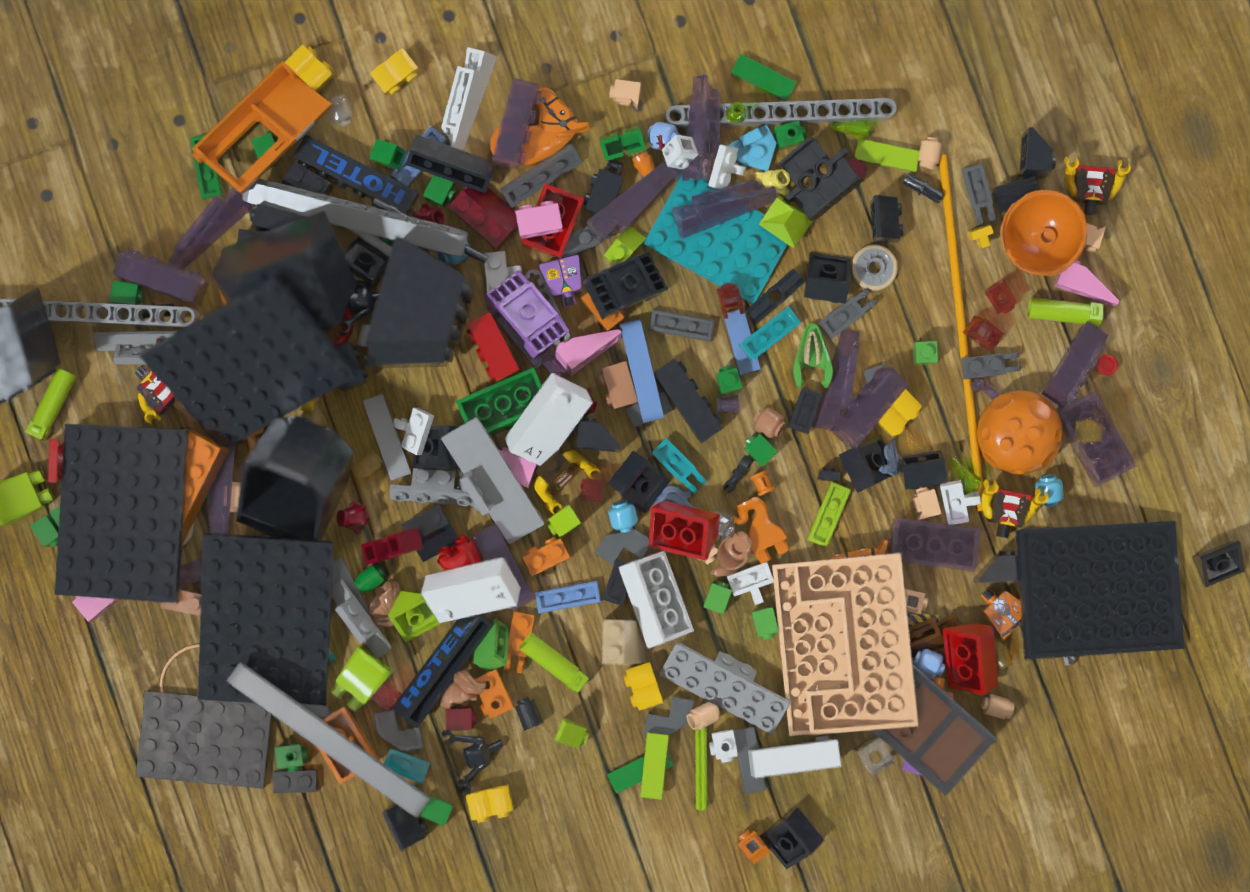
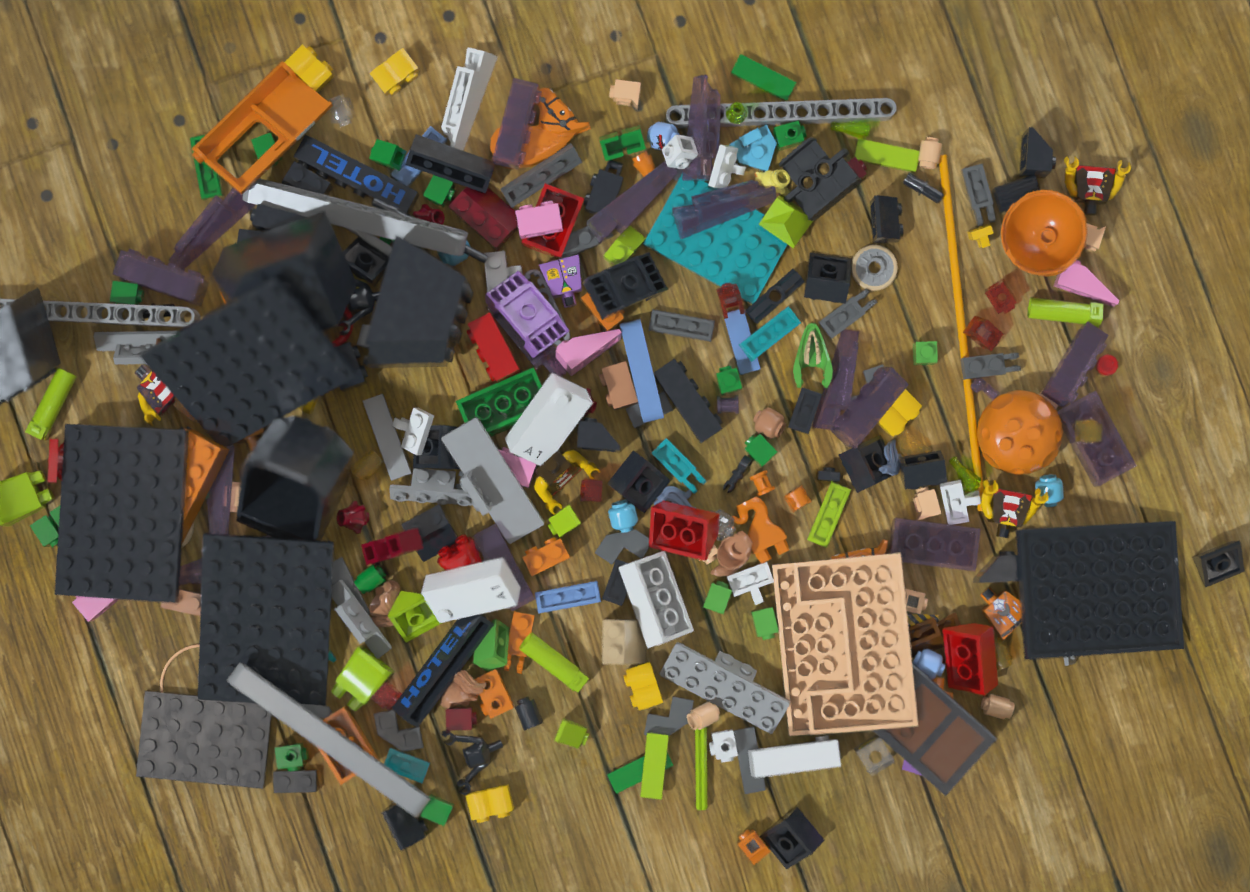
(797, 499): none -> orange leg

